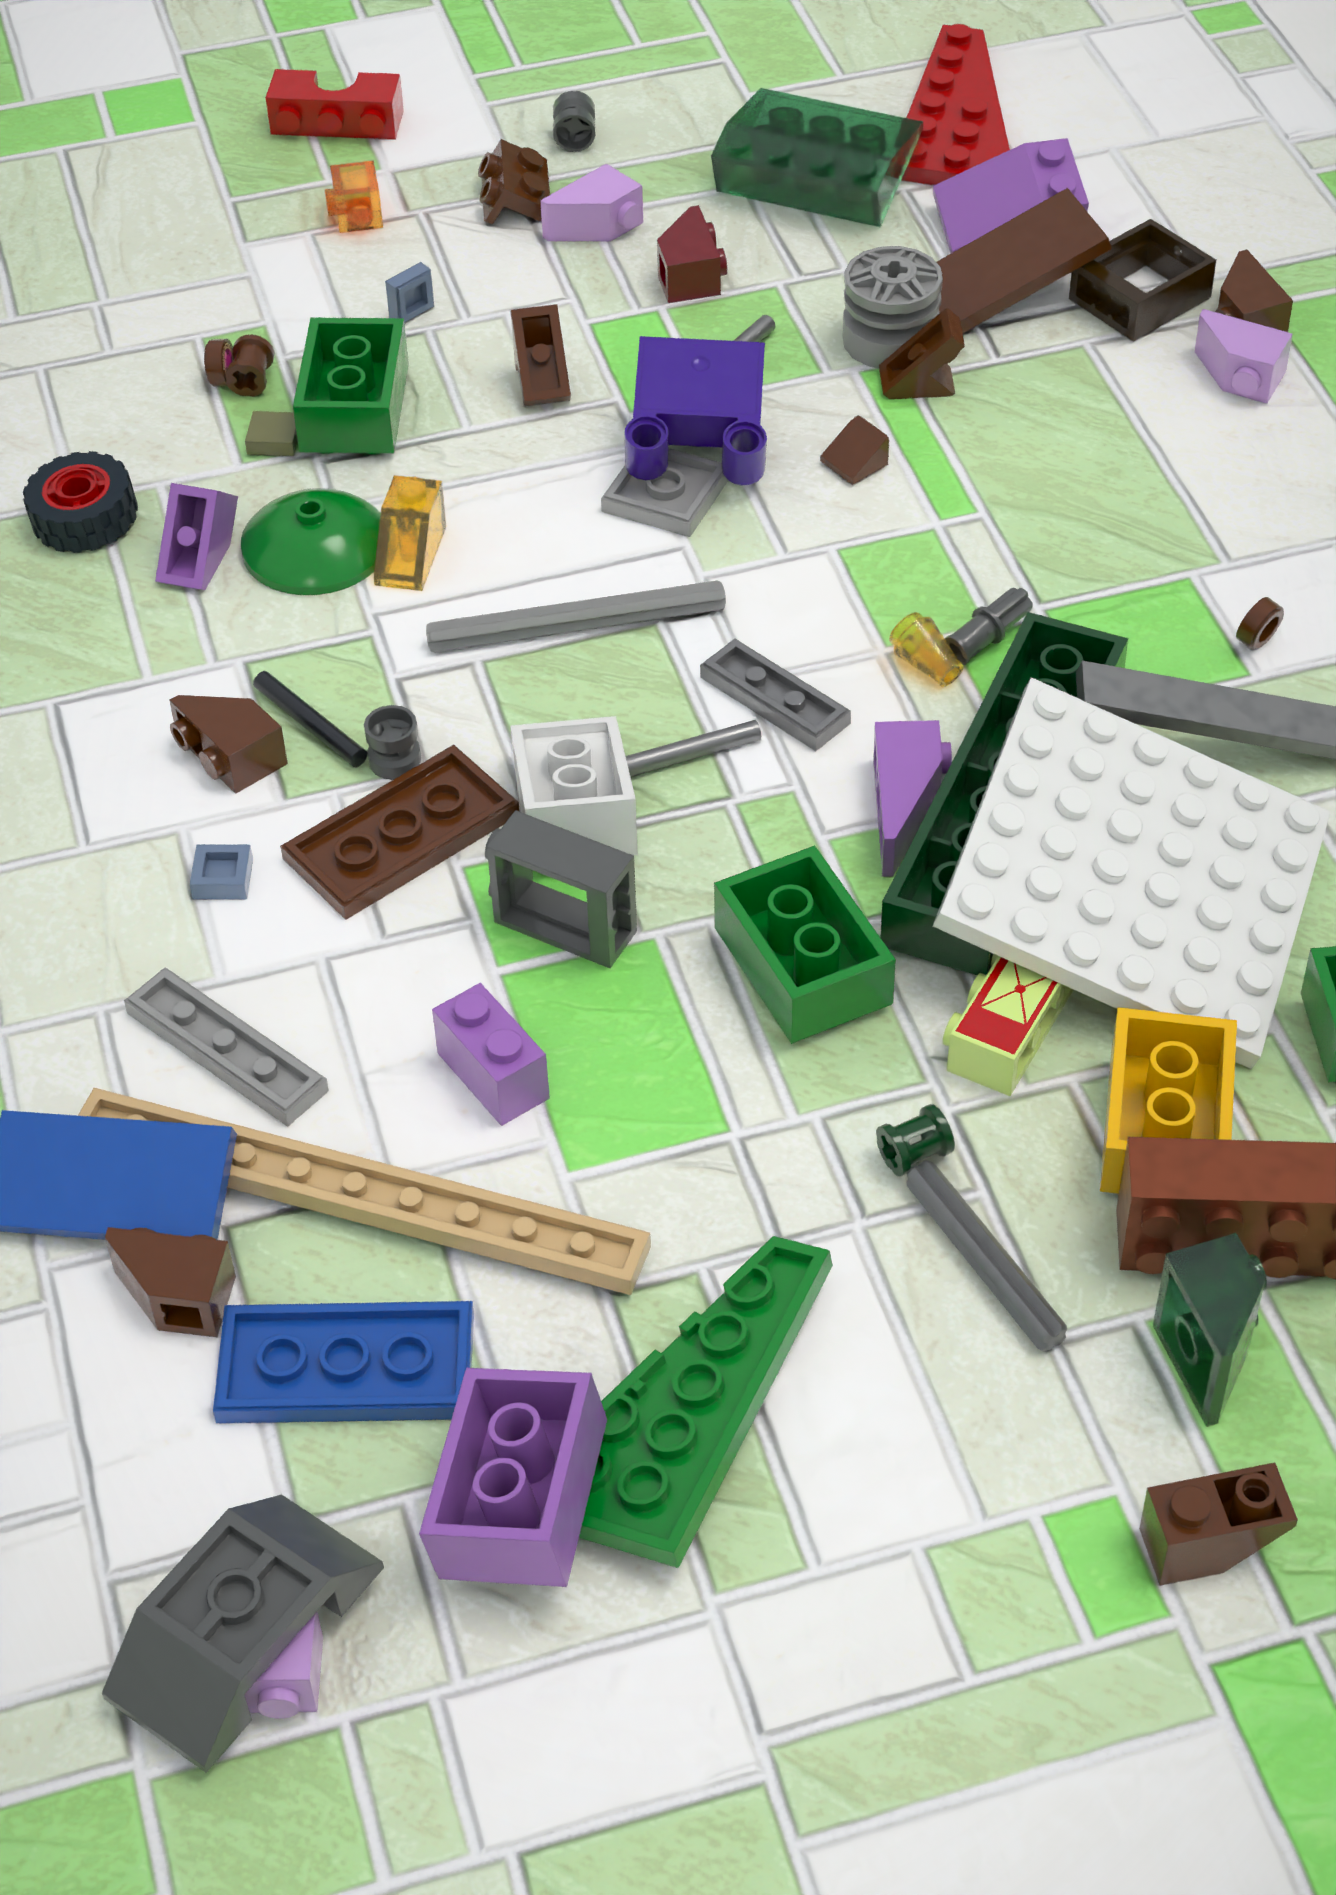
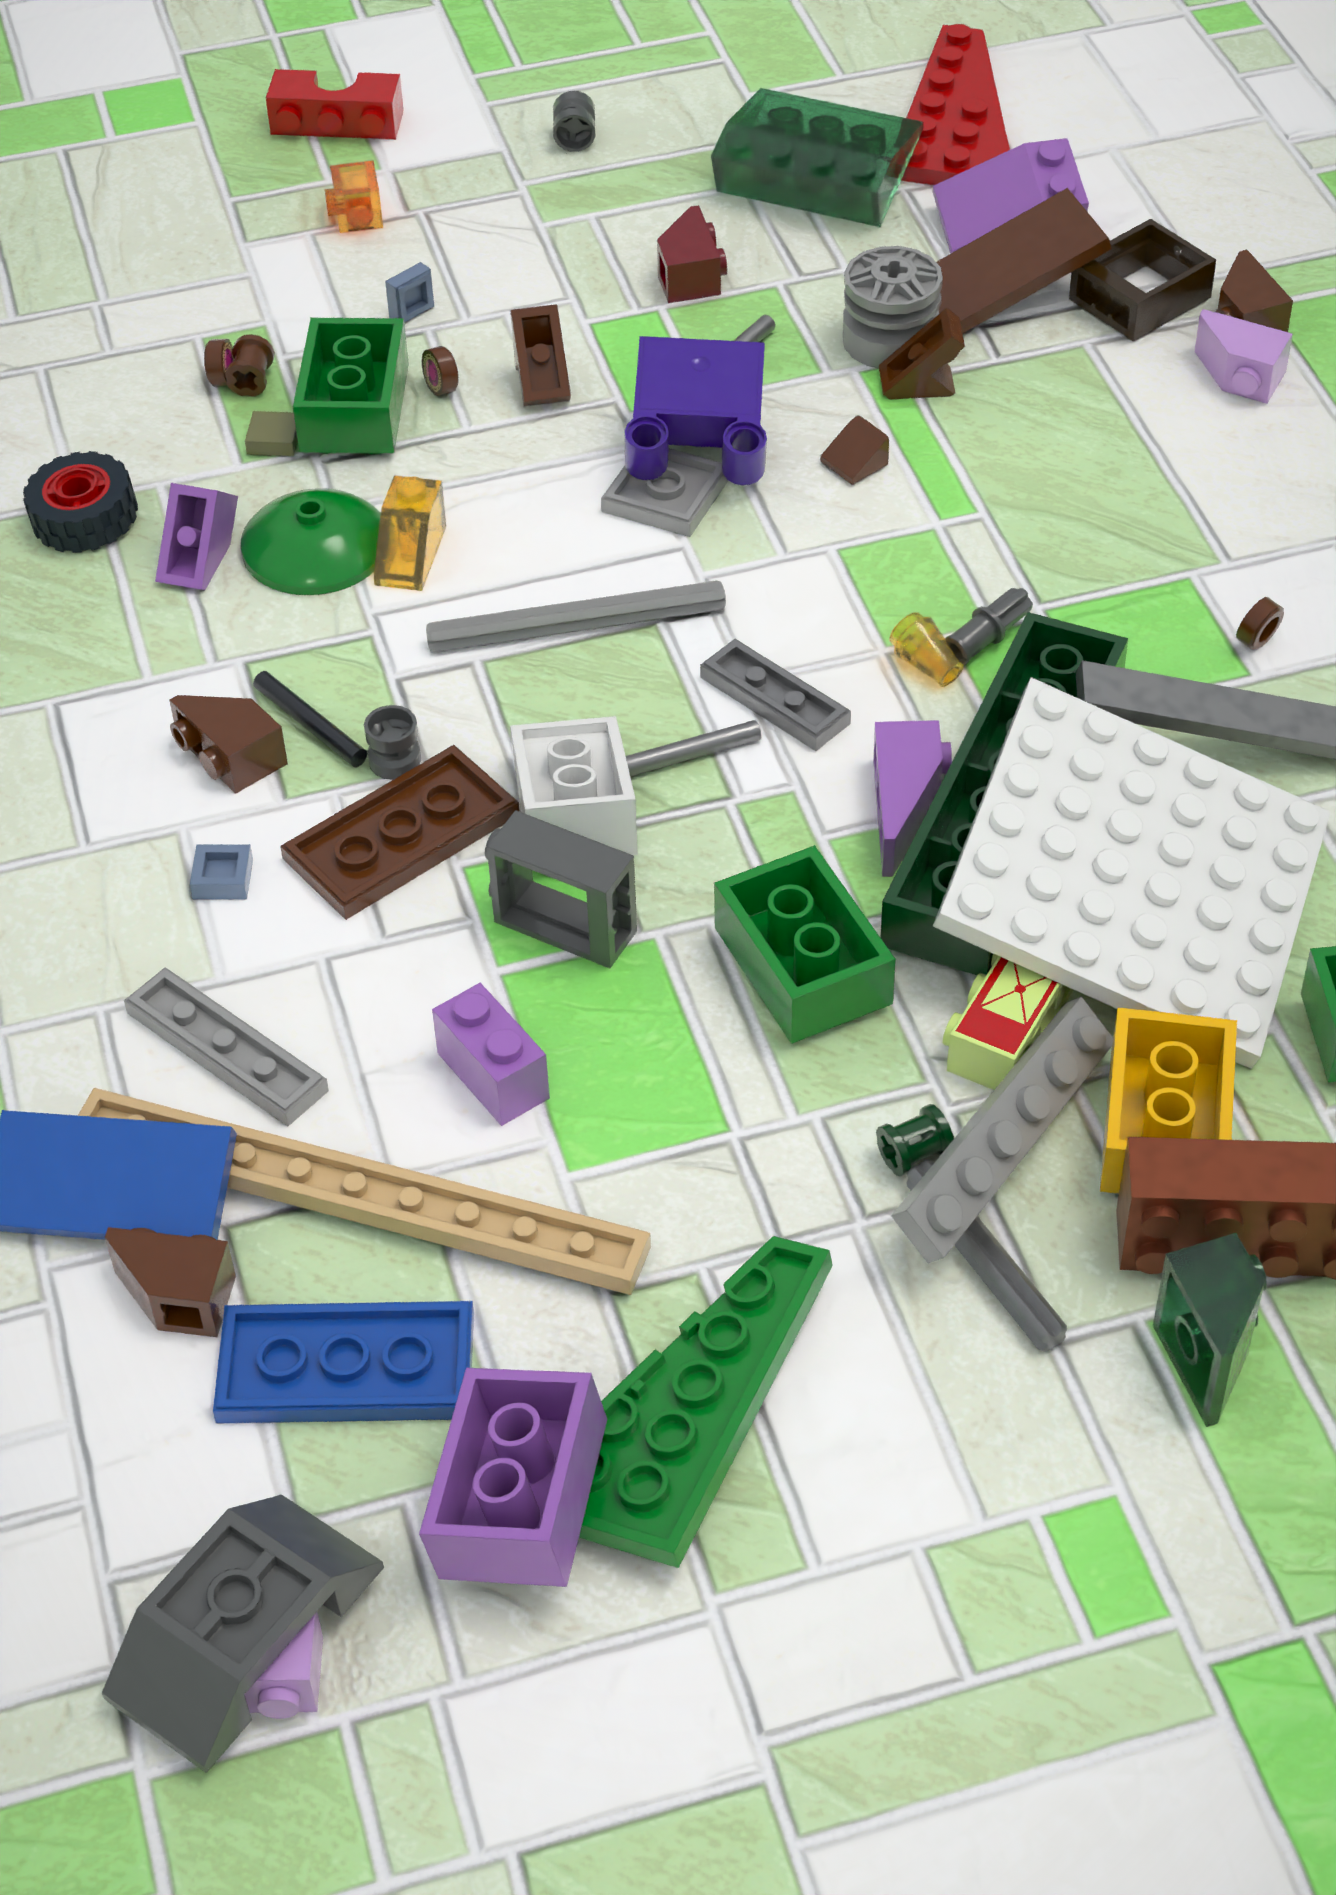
(440, 370): none -> reddish brown tile
(513, 179): reddish brown bracket -> none
(593, 207): lavender slope -> none
(1002, 1130): none -> light grey plate
(1213, 1521): reddish brown slope -> none

